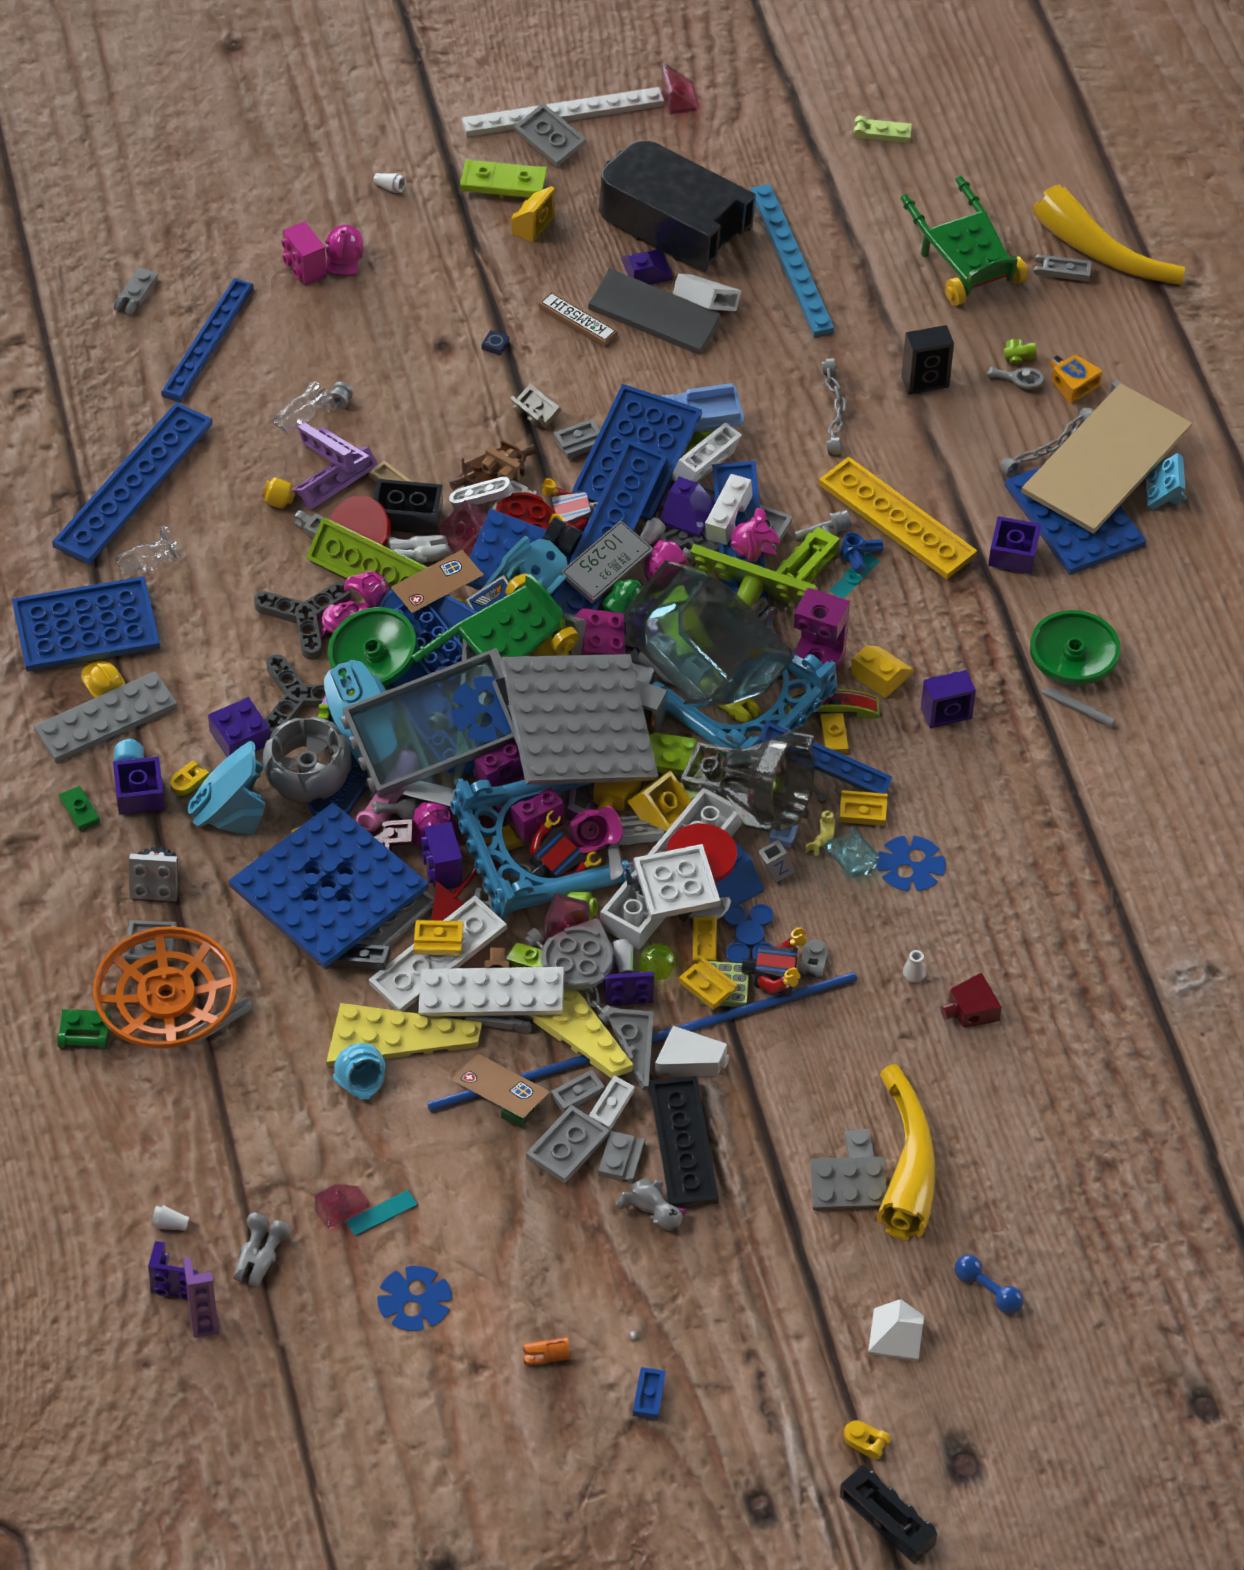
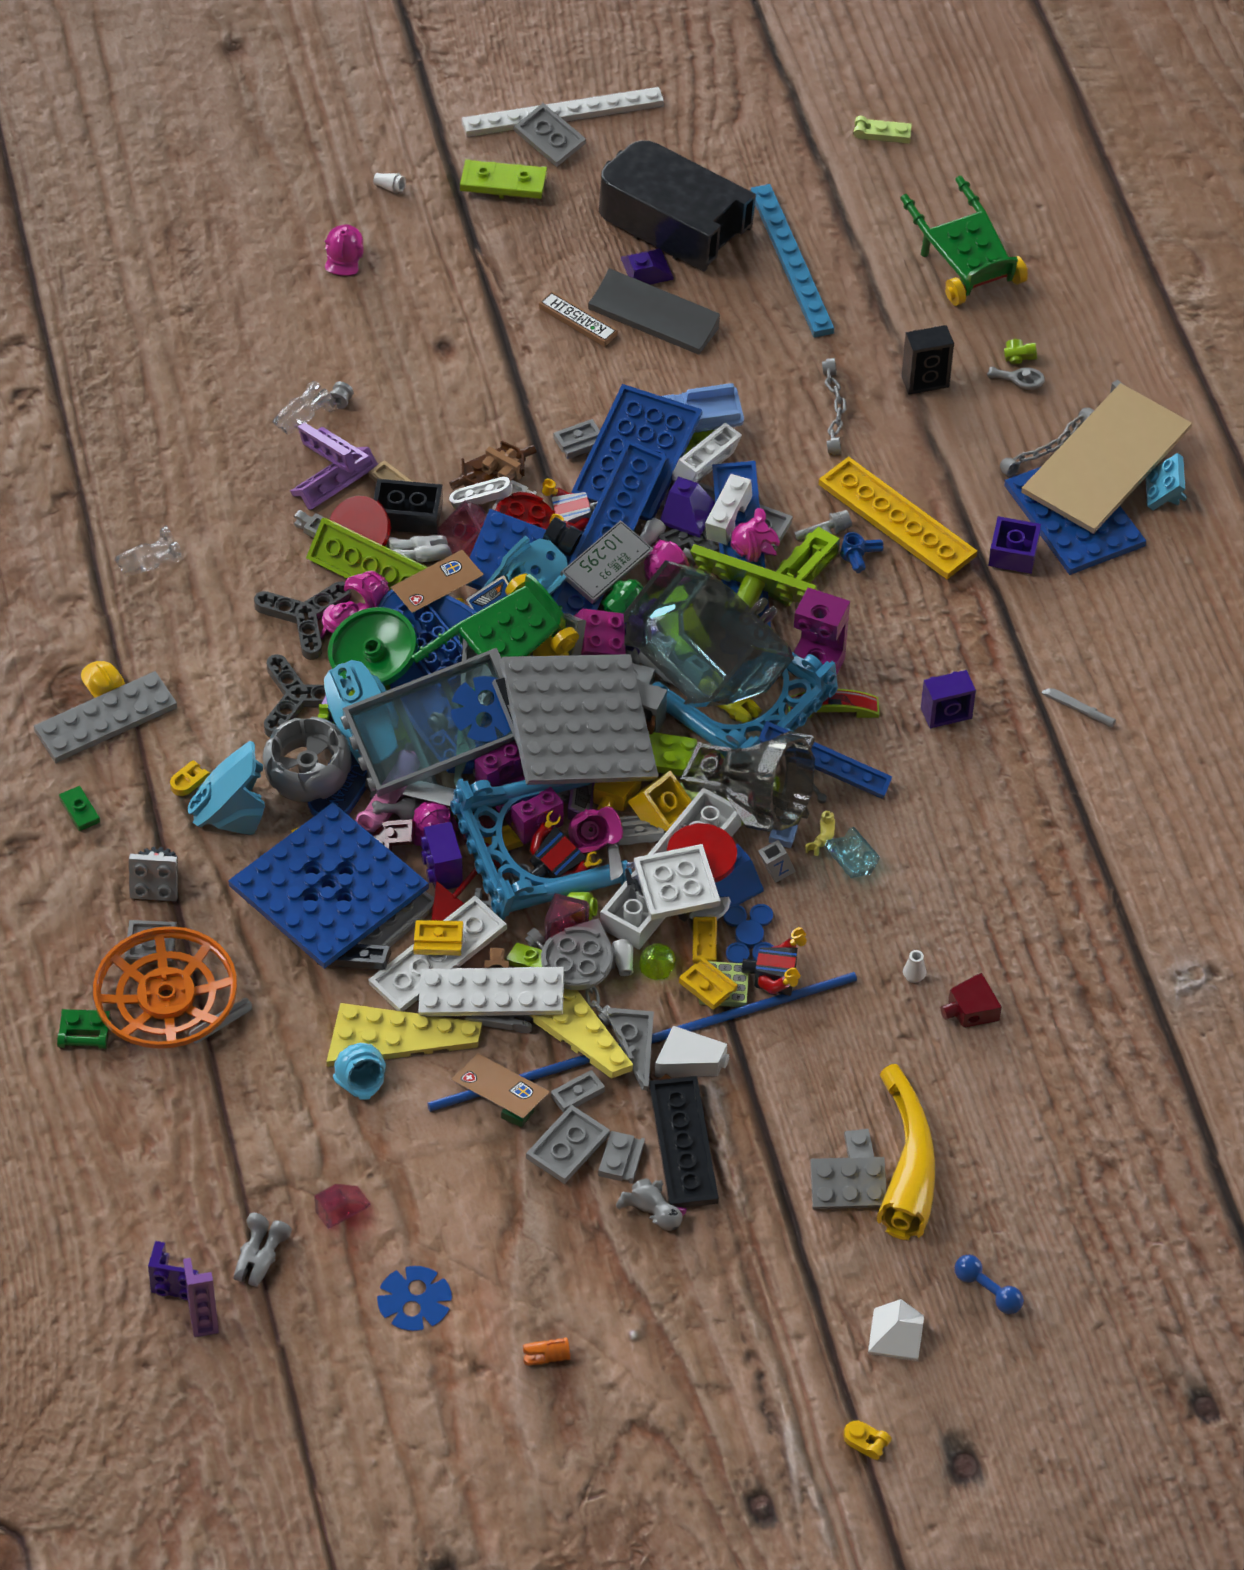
(85, 623): blue plate -> none
(128, 750): medium azure head -> none
(132, 483): blue plate -> none
(136, 290): light grey hinge -> none
(138, 785): dark purple brick -> none
(169, 1219): white cone -> none
(207, 340): blue tile -> none
(238, 725): dark purple brick -> none
(278, 493): yellow head -> none
(304, 253): dark pink brick -> none
(381, 1212): teal piece -> none
(495, 342): dark blue tile -> none
(534, 215): yellow slope -> none
(537, 406): bracket -> none
(612, 1102): white plate -> none
(629, 988): dark purple bracket -> none
(649, 1393): blue plate -> none
(678, 92): clear pink slope -> none
(706, 292): white slope -> none
(815, 953): light grey plate -> none
(834, 732): yellow plate -> none
(852, 579): teal piece -> none
(863, 808): yellow plate -> none
(879, 670): yellow slope -> none
(918, 1534): black brick -> none
(920, 877): blue piece -> none
(1063, 267): light grey hinge -> none
(1073, 225): yellow brick -> none
(1075, 377): light orange torso -> none
(1075, 647): green dish -> none

